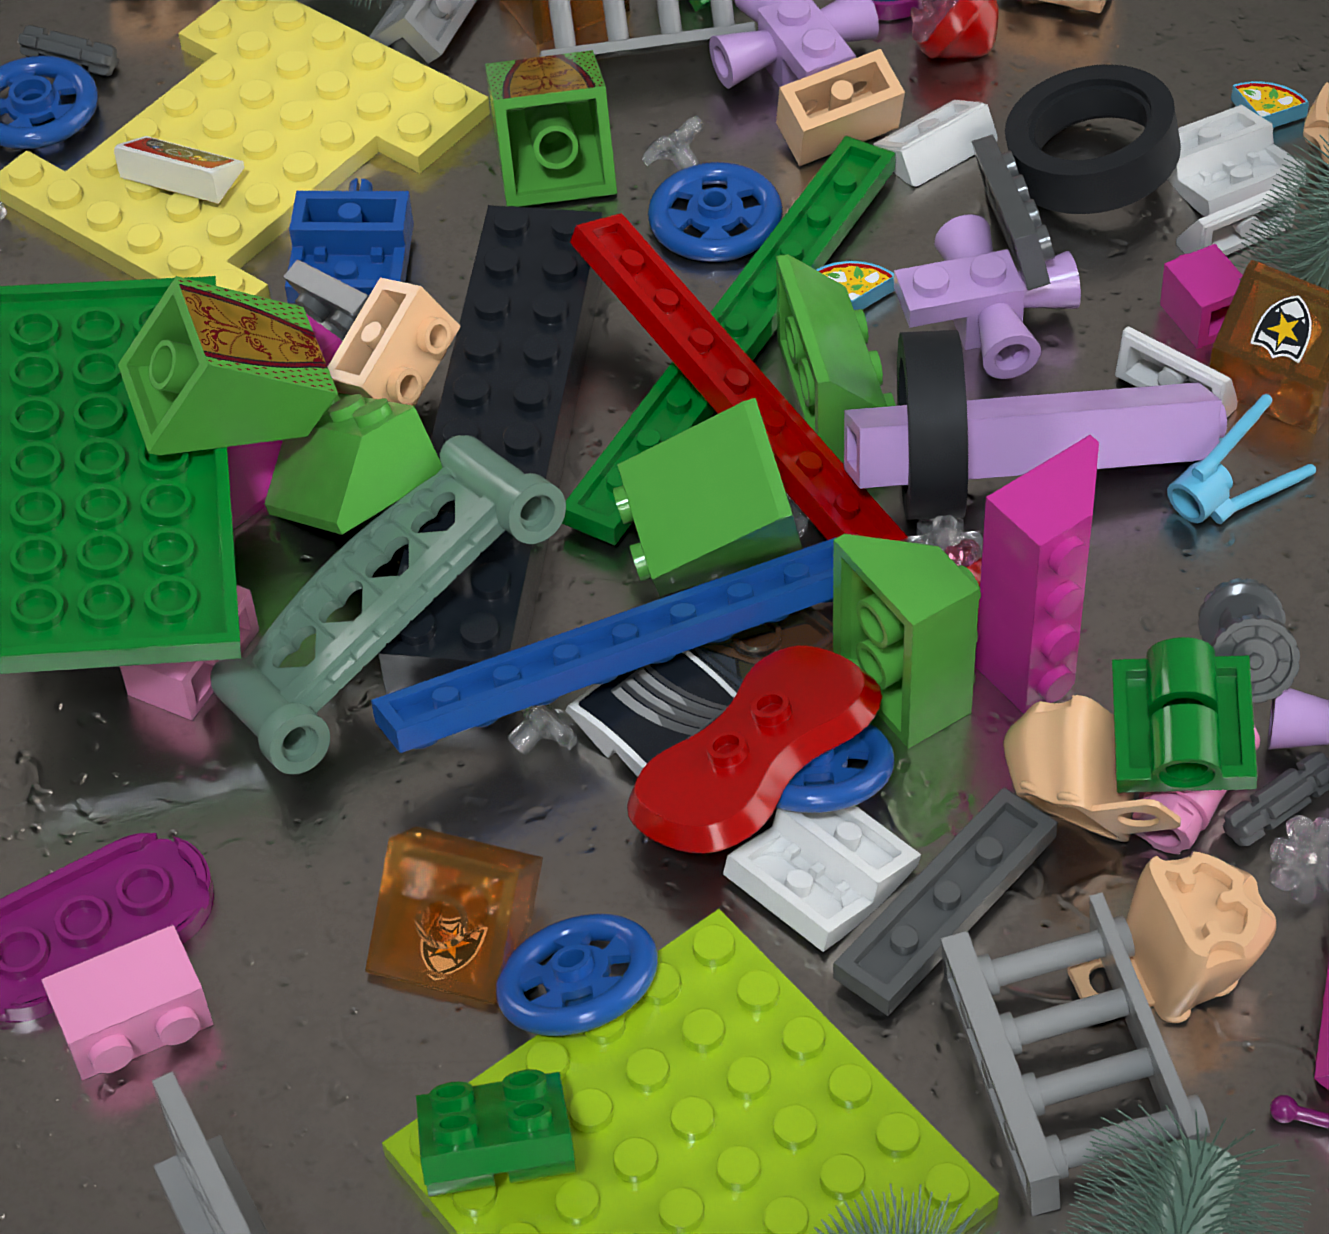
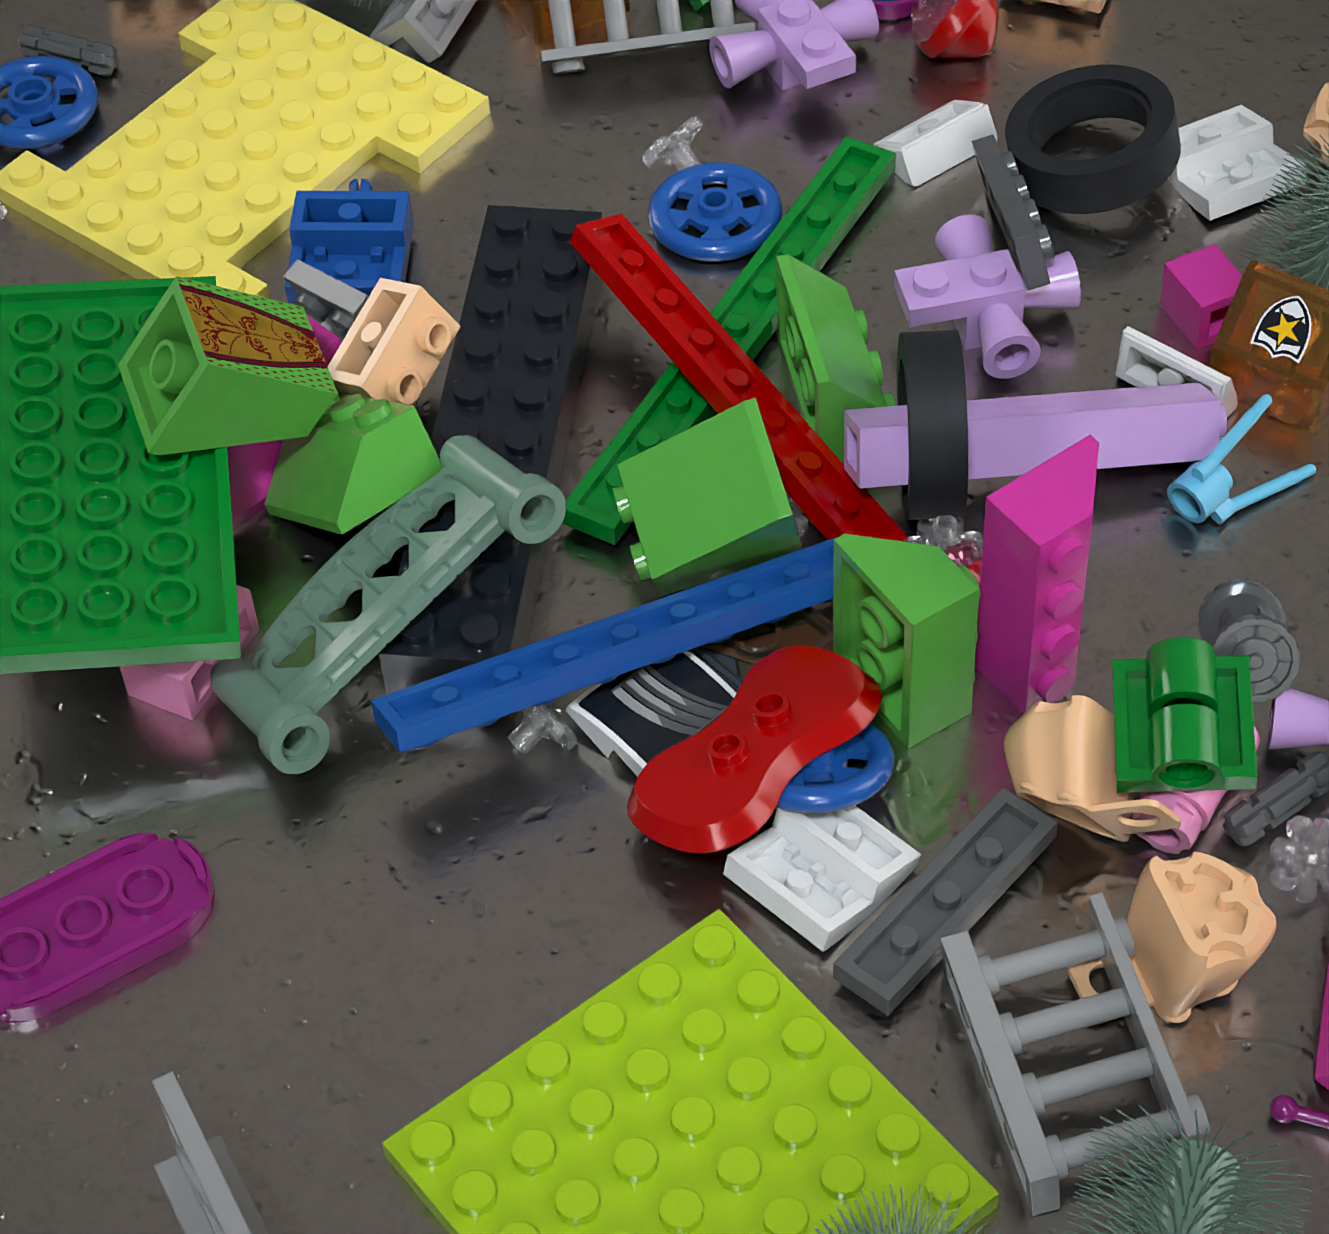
(128, 1002): bright pink brick -> none
(177, 168): white slope -> none
(451, 912): clear orange slope -> none
(494, 1129): green plate -> none
(551, 128): bright green slope -> none
(577, 975): blue plate -> none
(844, 100): light nougat brick -> none
(863, 281): tile -> none
(1230, 224): white slope -> none
(1271, 101): tile -> none

